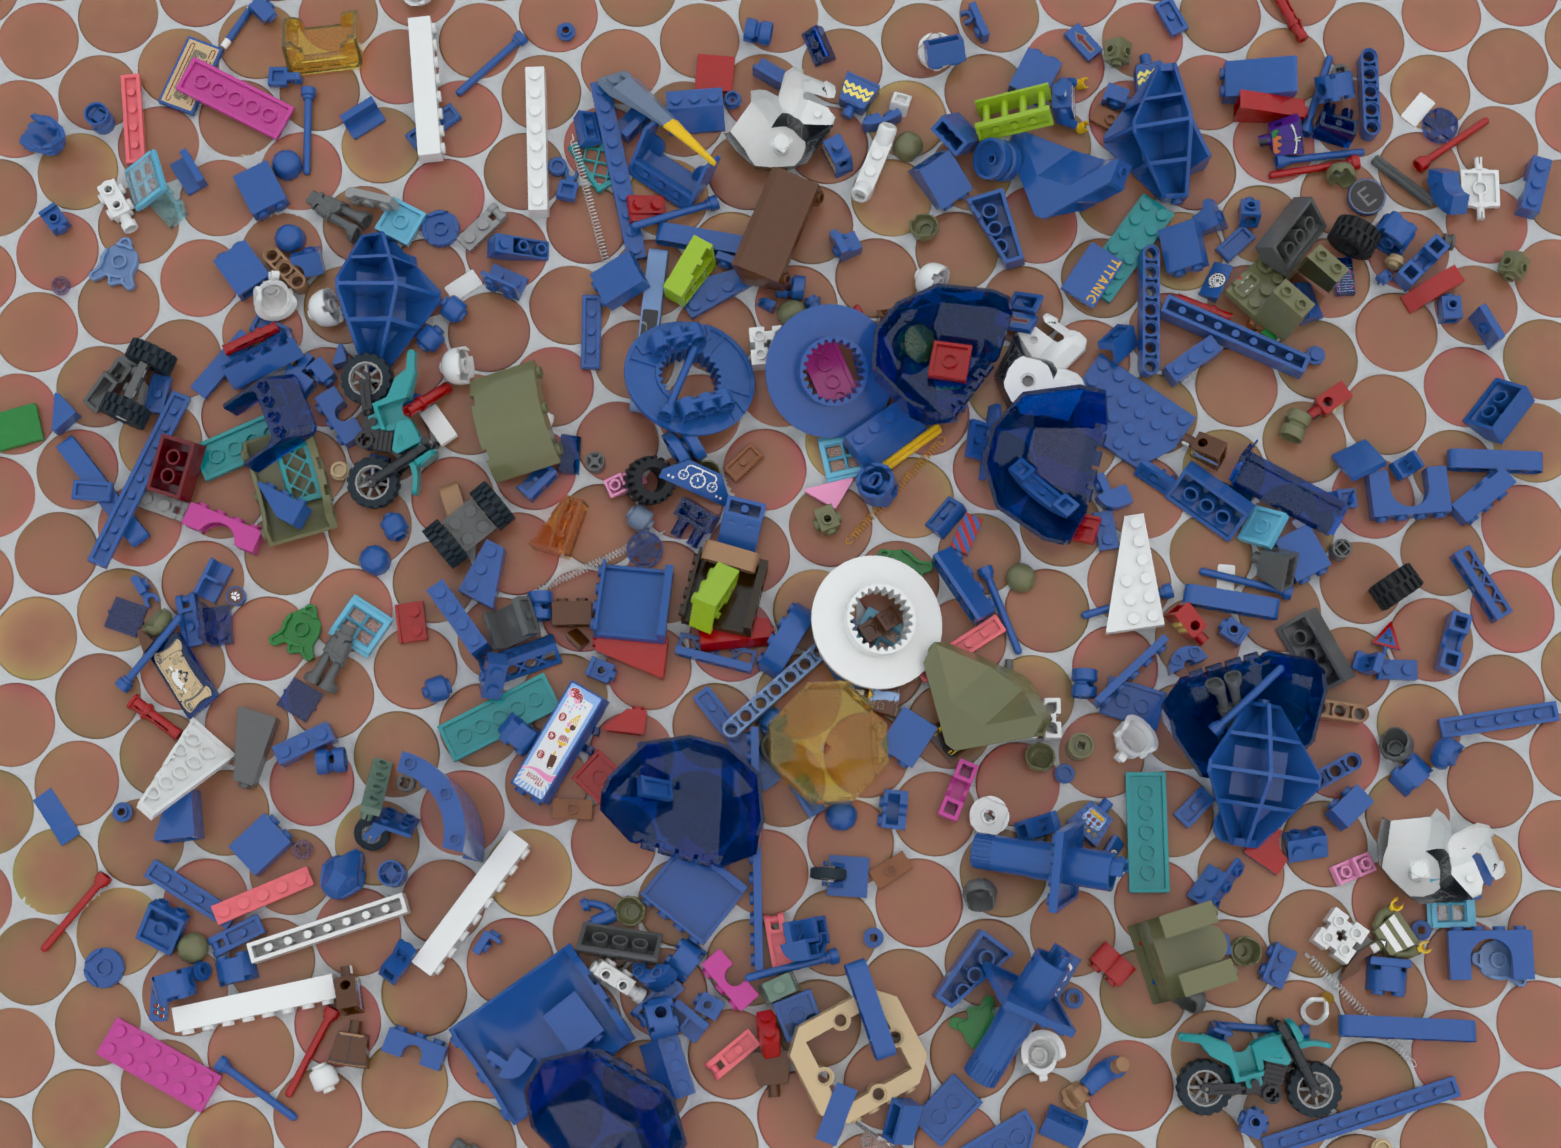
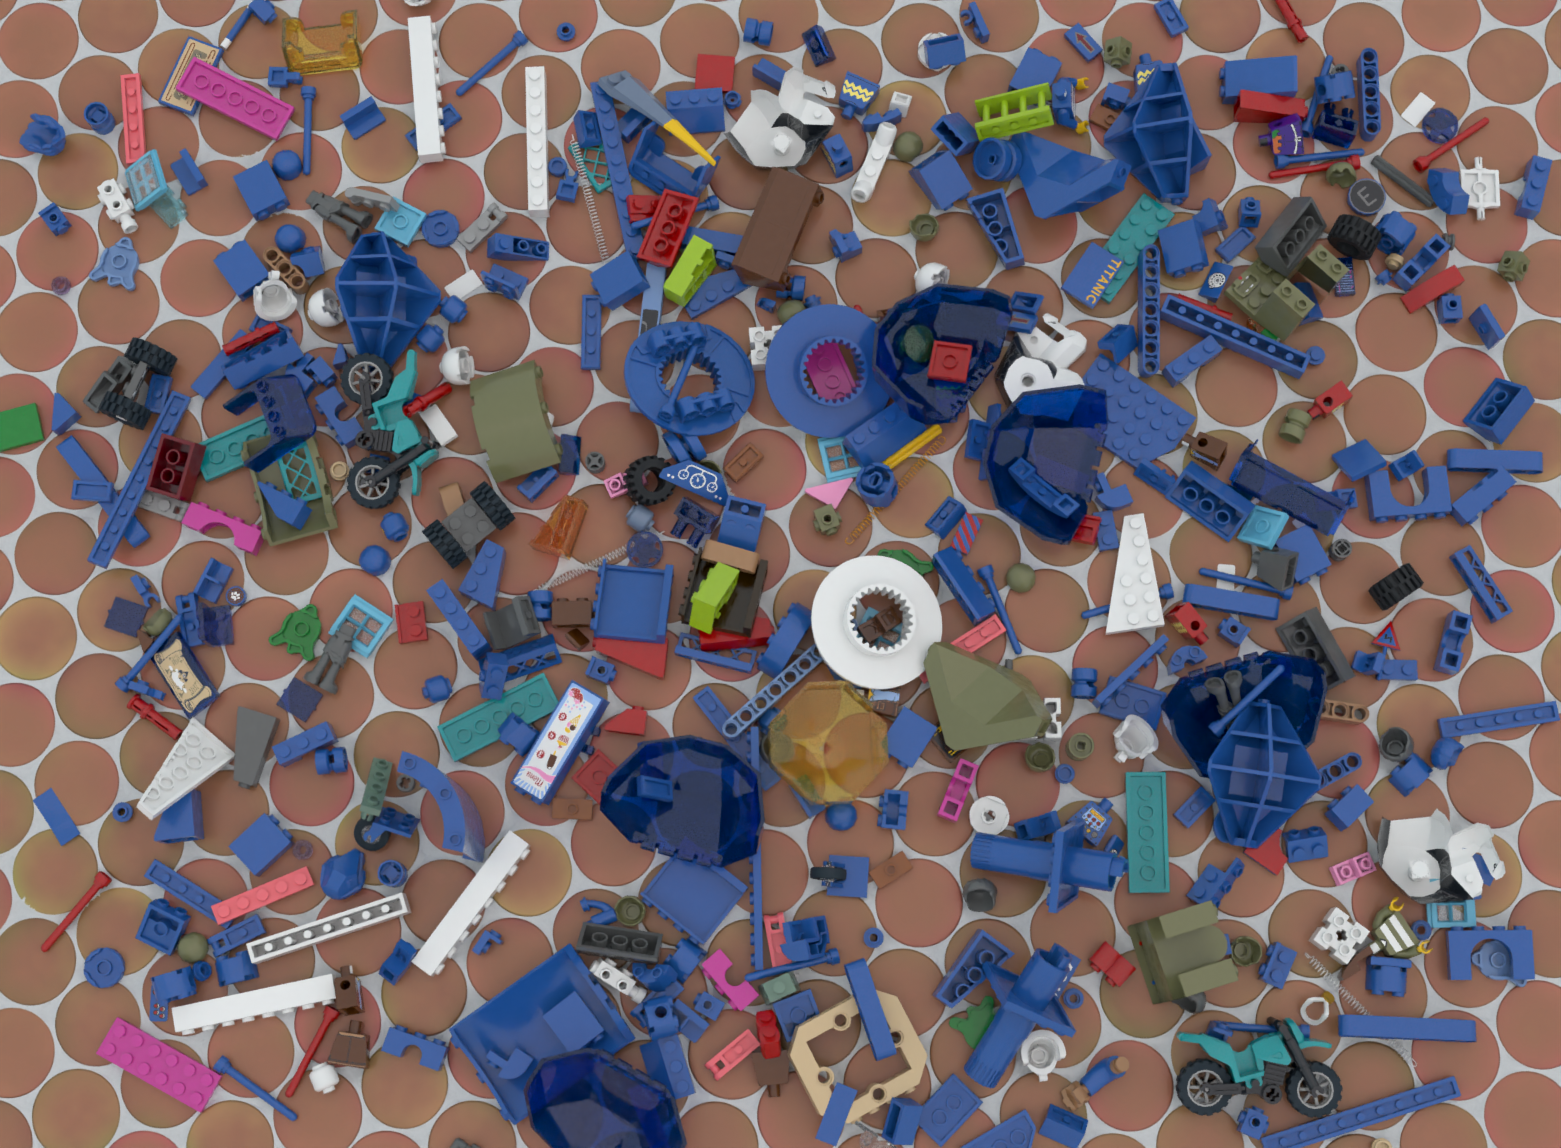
(142, 687): none -> blue plate
(667, 228): none -> red slope

